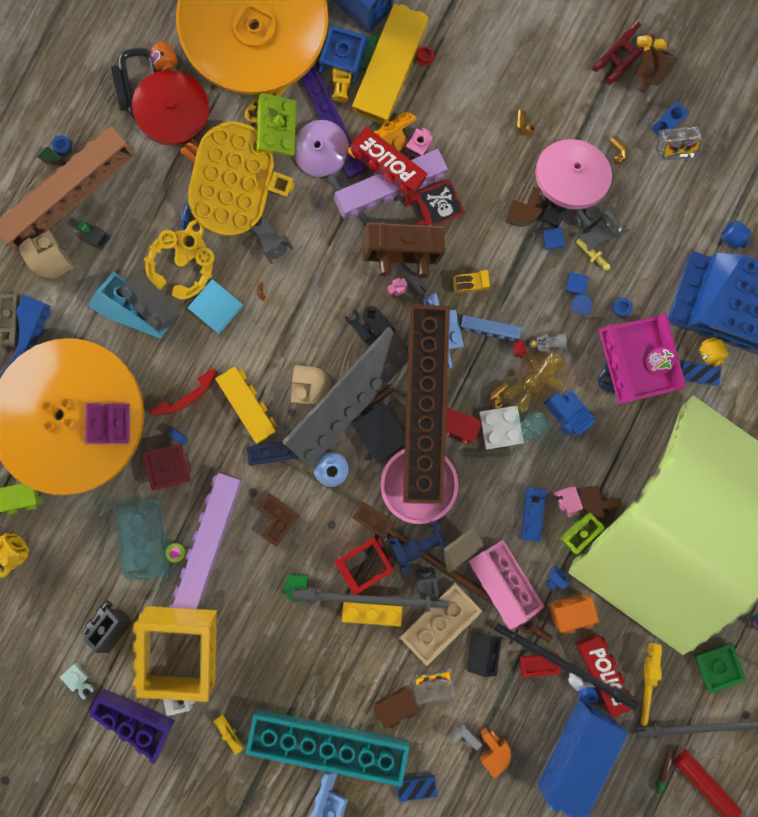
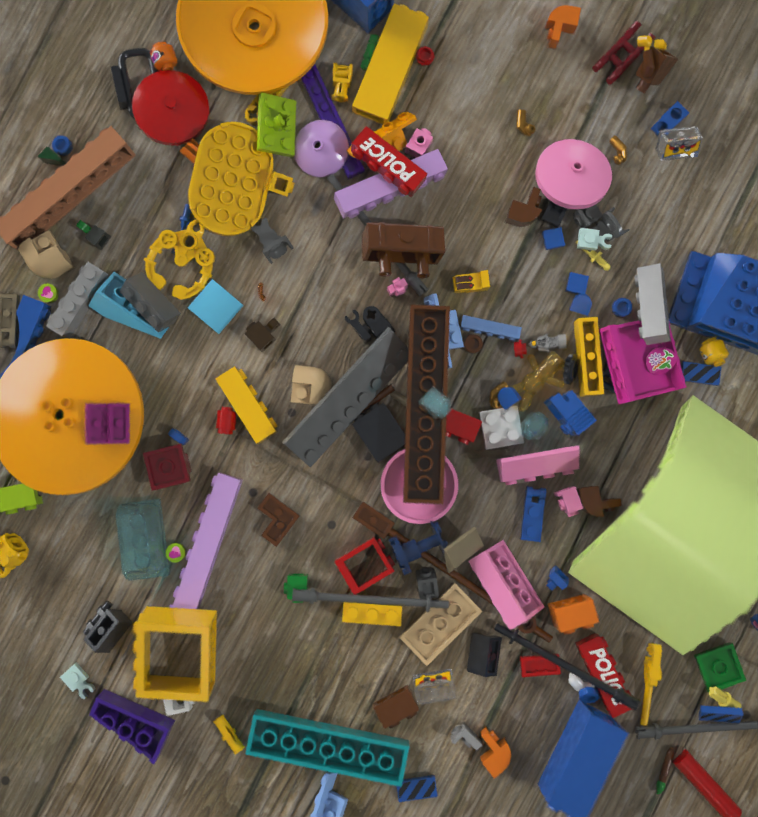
(48, 293): none -> lime tile
(75, 304): none -> light grey brick
(206, 382): red slope -> none
(226, 420): none -> red brick
(261, 335): none -> dark brown brick
(269, 453): dark blue tile -> none
(331, 459): light blue piece -> none
(343, 51): blue piece -> none
(435, 403): none -> clear light blue slope
(437, 203): flag -> none
(473, 343): none -> reddish brown tile
(508, 397): none -> blue tile
(538, 464): none -> bright pink slope
(562, 19): none -> orange brick
(570, 369): none -> black gear
(581, 533): lime brick -> none
(588, 356): none -> yellow brick
(590, 239): none -> light aqua plate
(653, 304): none -> light grey brick
(720, 714): none -> blue tile
(723, 698): none -> light yellow axle
(736, 235): blue head -> none

